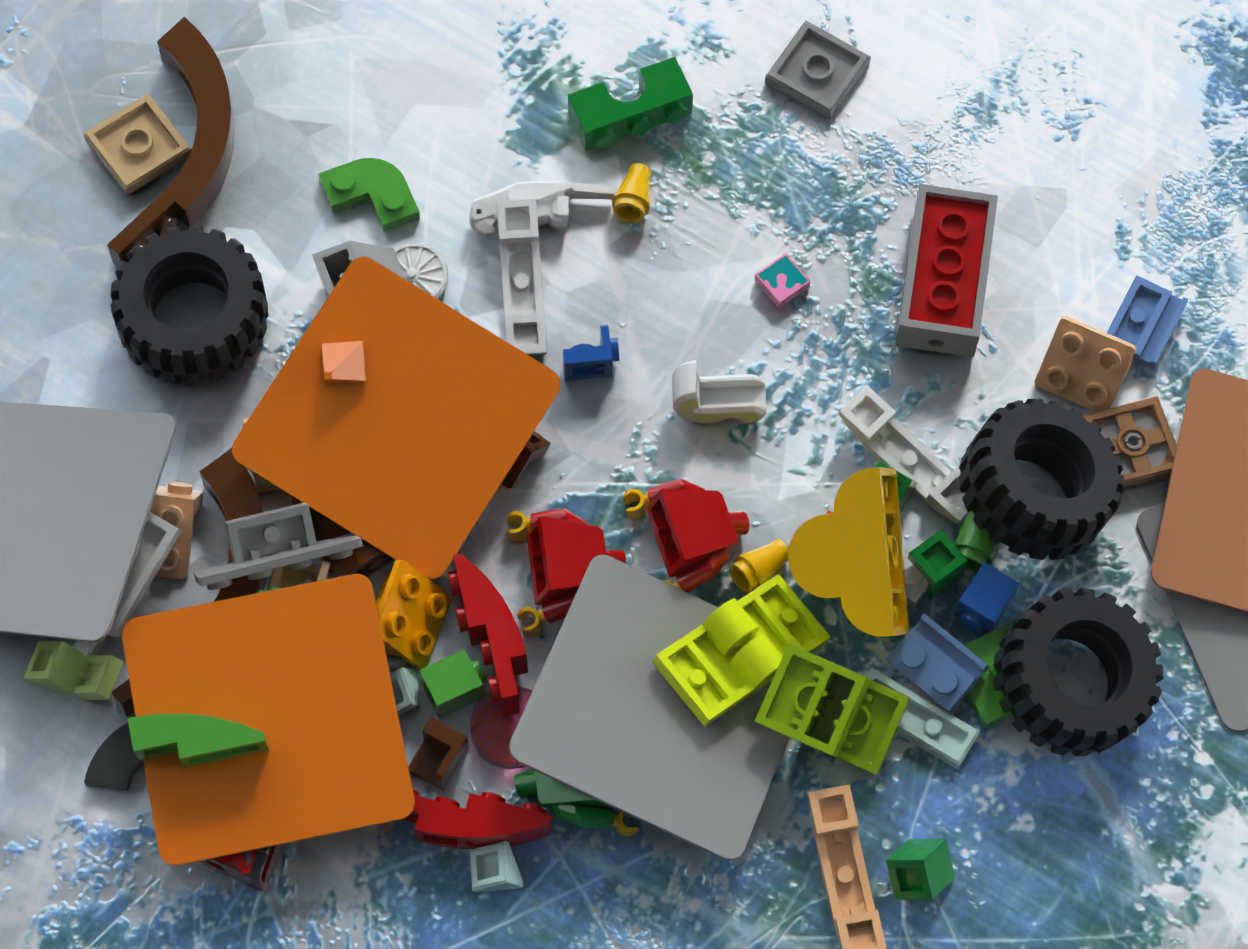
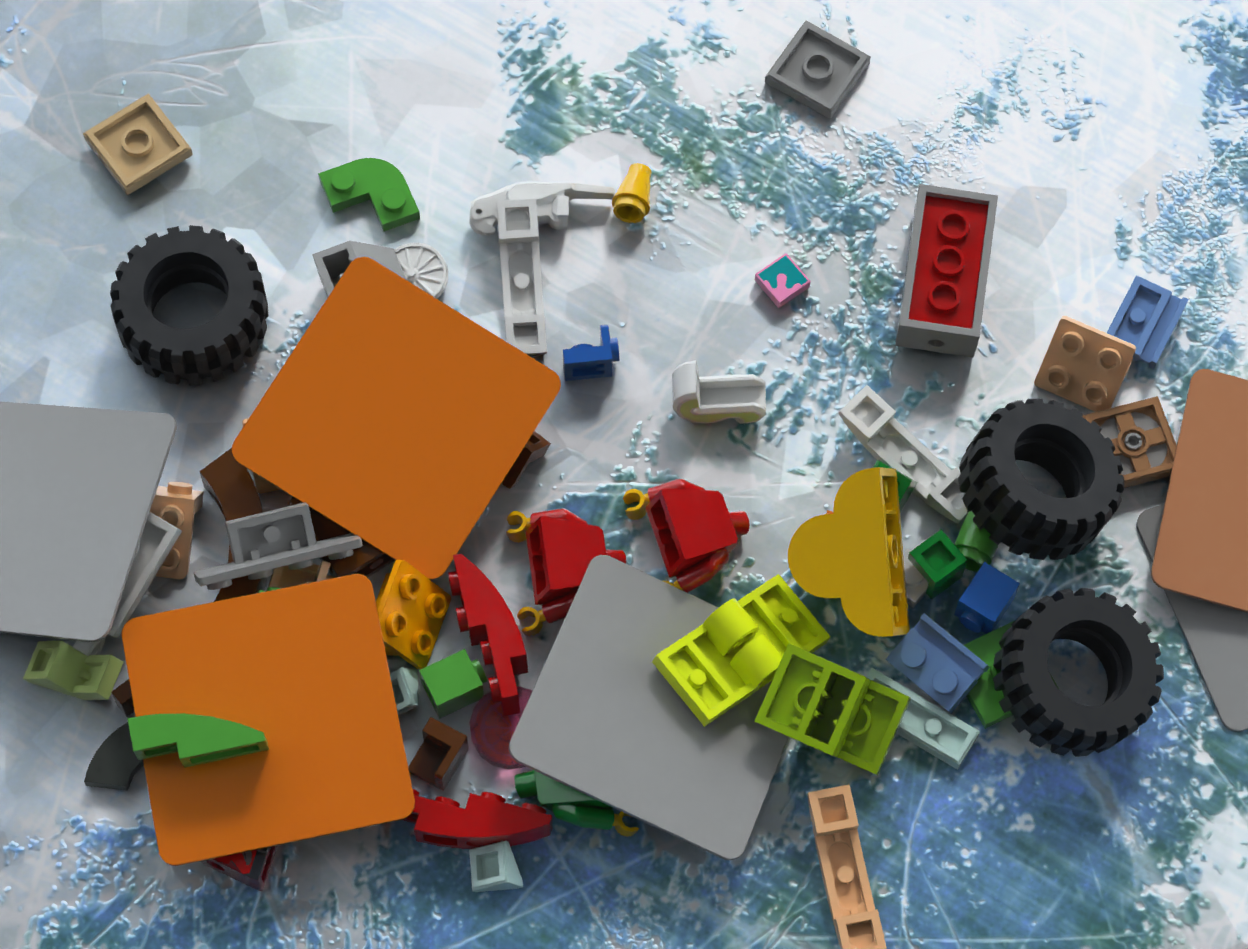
(206, 168): reddish brown arch -> none
(343, 362): orange slope -> none
(603, 119): green arch -> none
(758, 565): yellow cone -> none
(920, 869): green panel -> none

